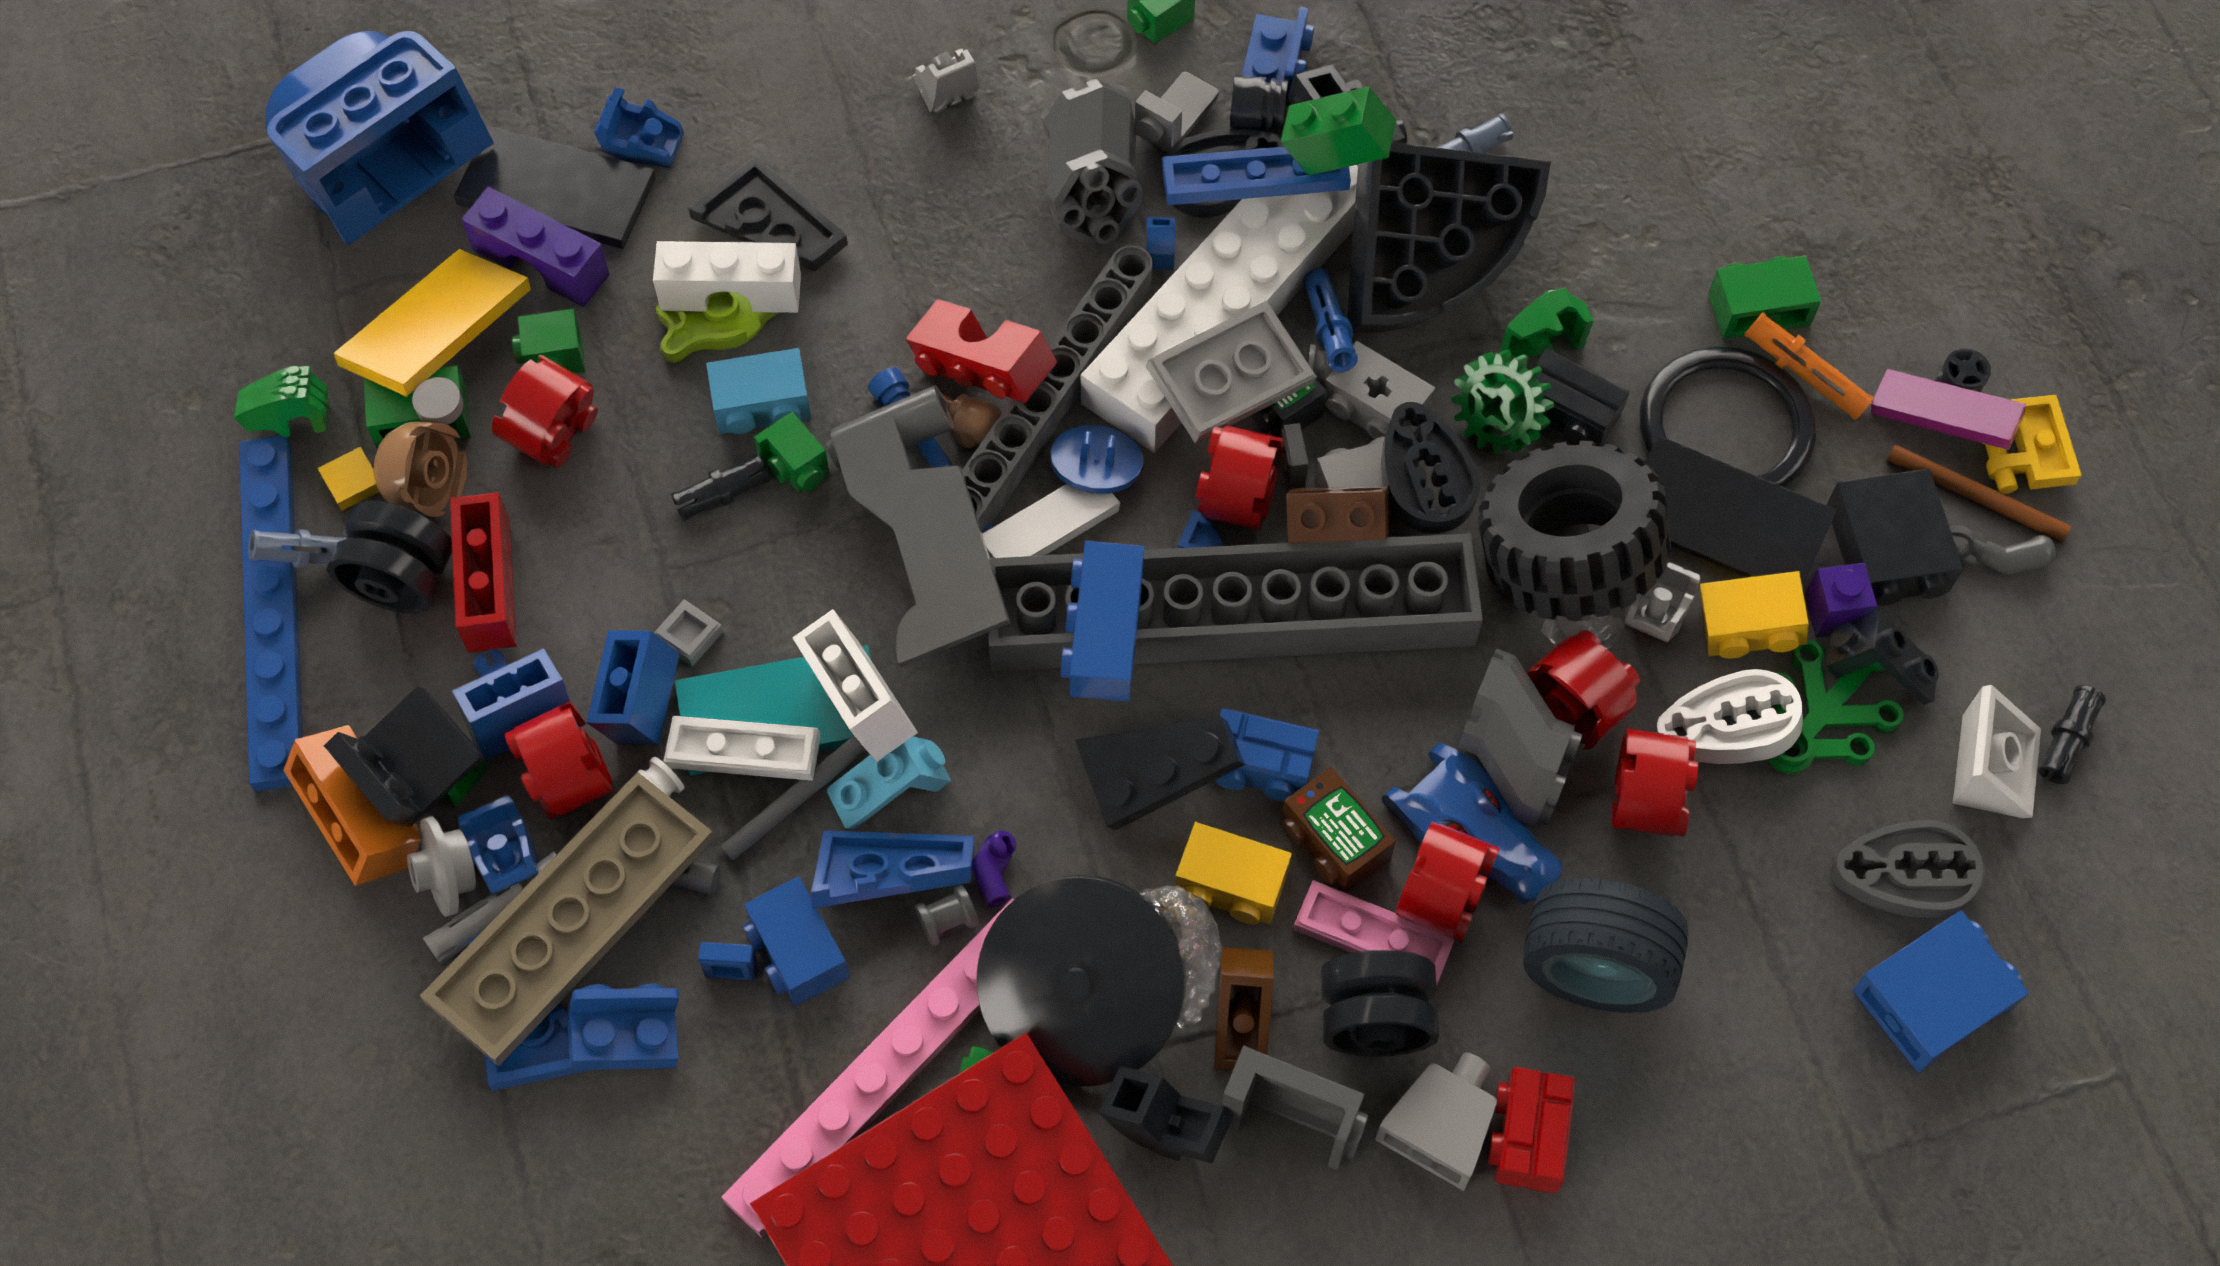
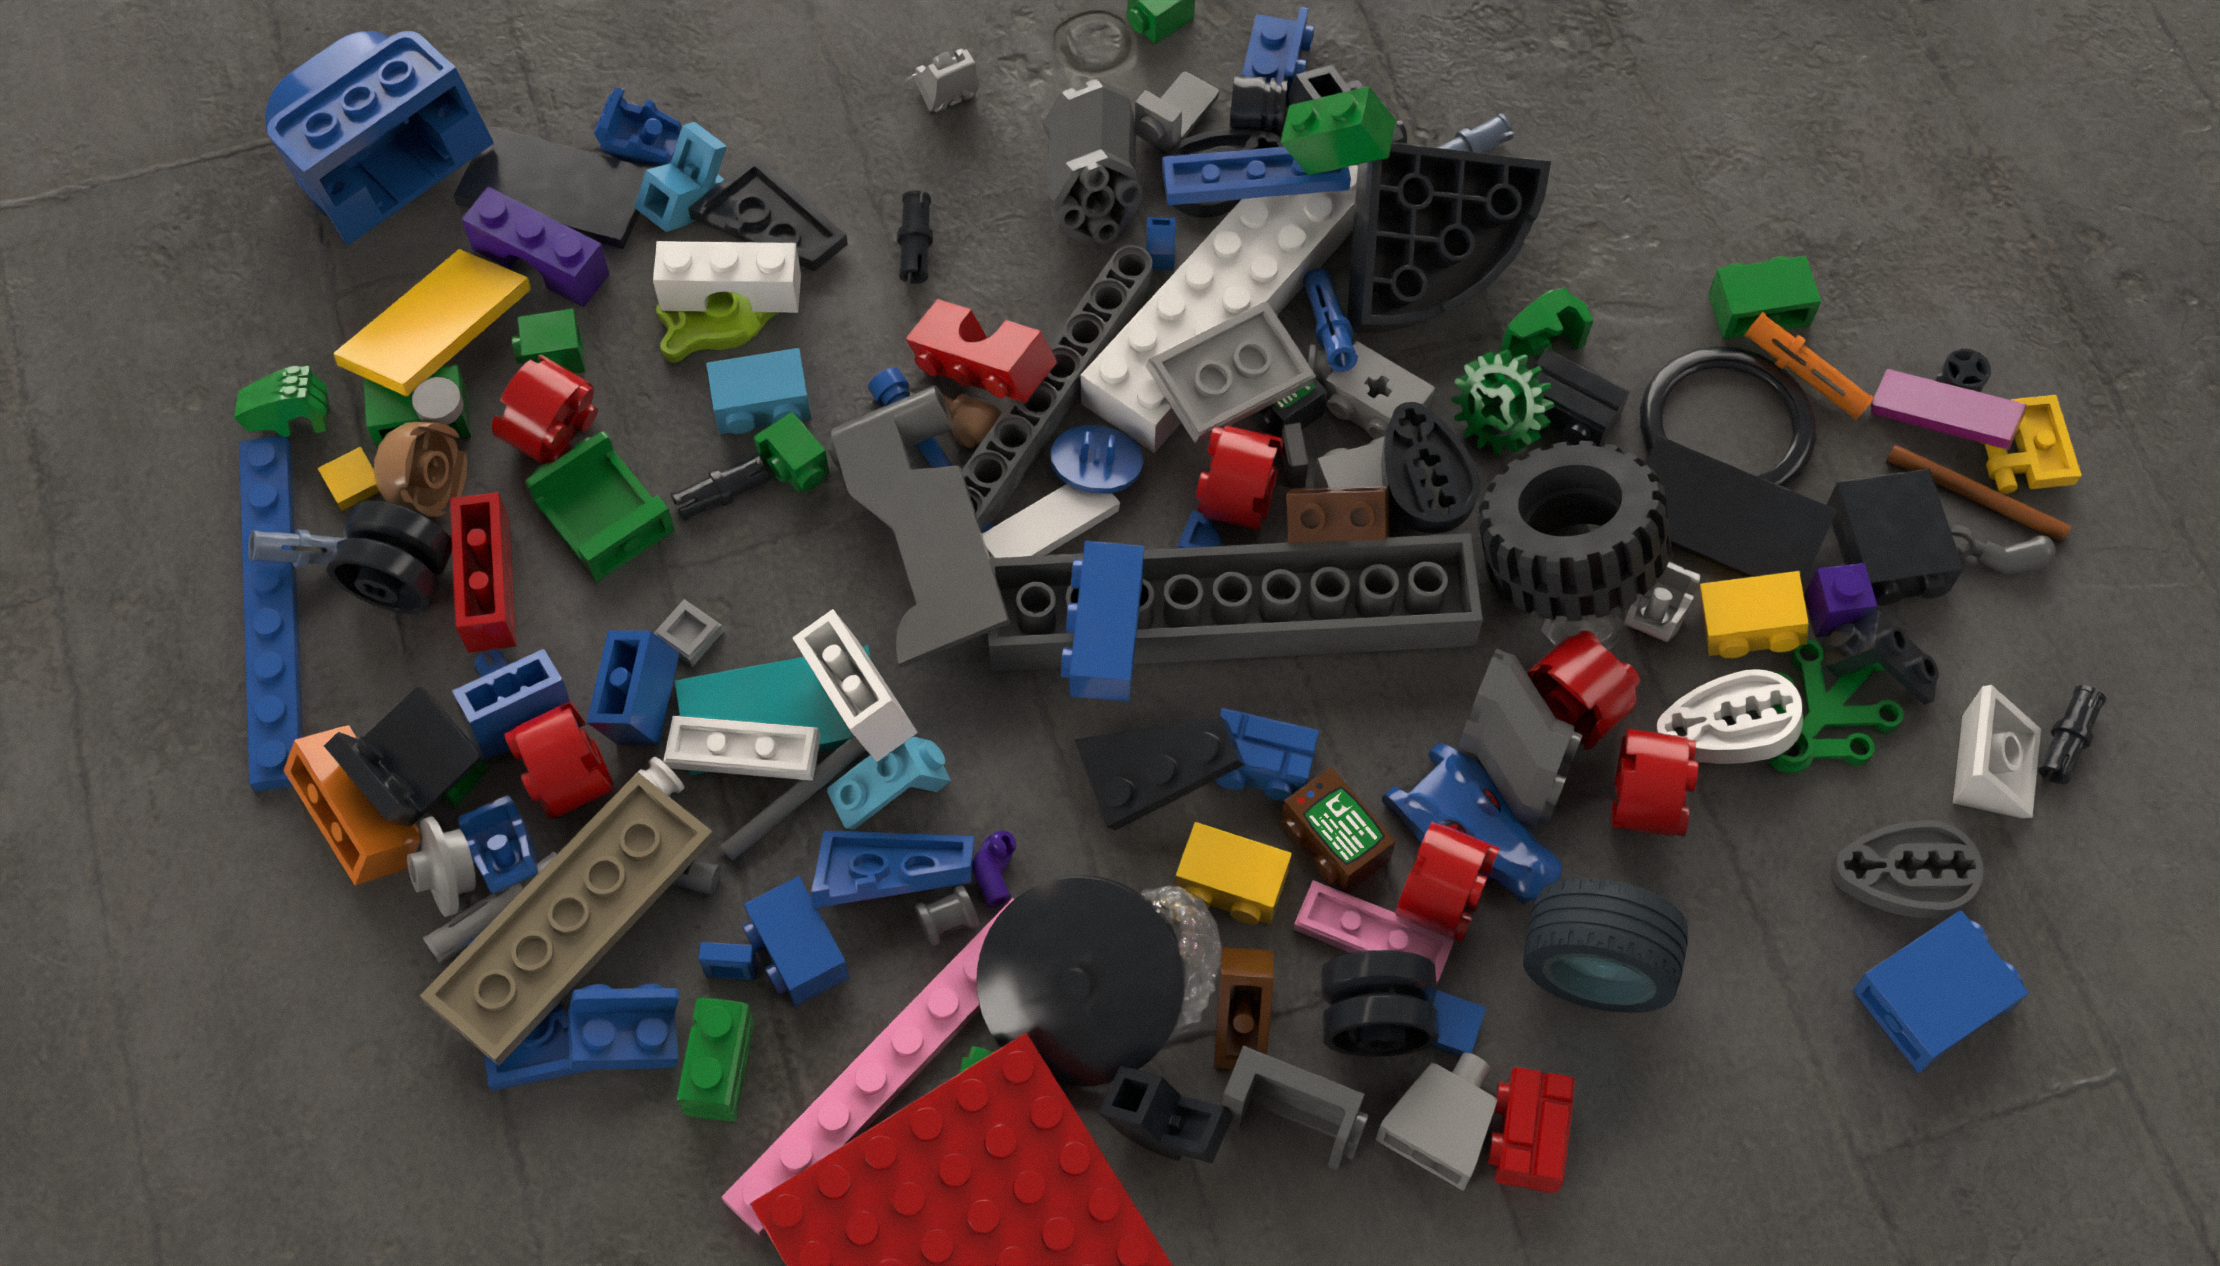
(598, 506): none -> green panel
(674, 187): none -> dark azure brick
(716, 1059): none -> green brick
(915, 237): none -> black pin
(1458, 1023): none -> blue tile

